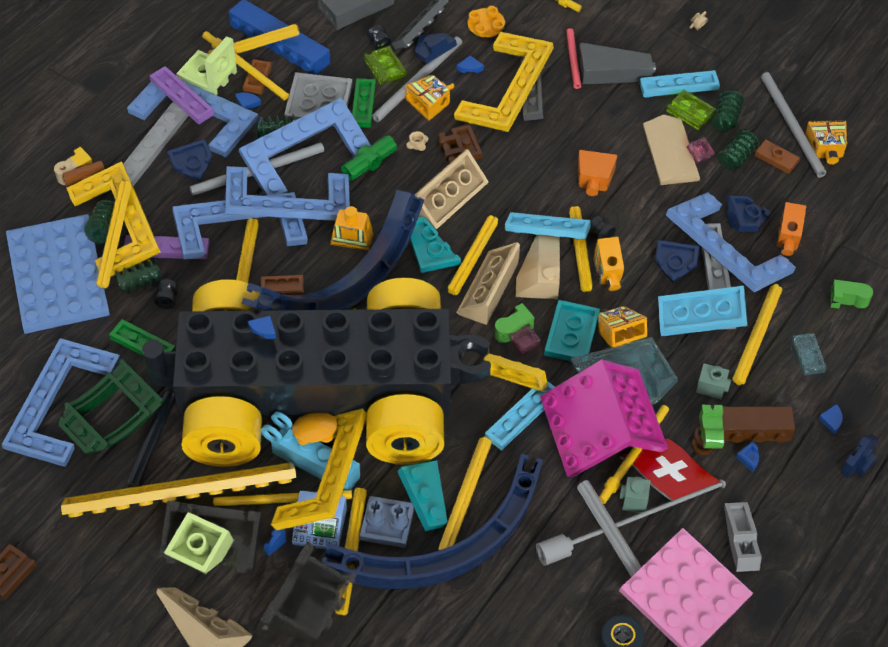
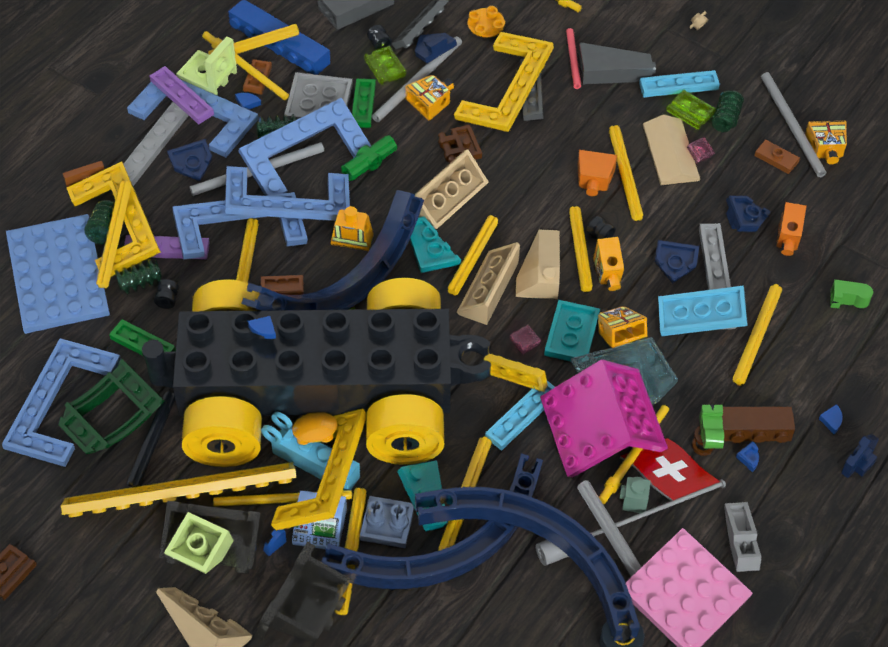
(79, 160): leg -> none
(417, 141): tan plate -> none
(470, 65): blue tile -> none
(513, 323): bright green leg -> none
(546, 522): none -> dark blue piece
(547, 225): medium azure plate -> none
(626, 173): none -> yellow axle
(688, 218): medium blue plate -> none
(713, 381): sand green brick -> none
(738, 149): clear green piece -> none
(809, 354): clear light blue plate -> none

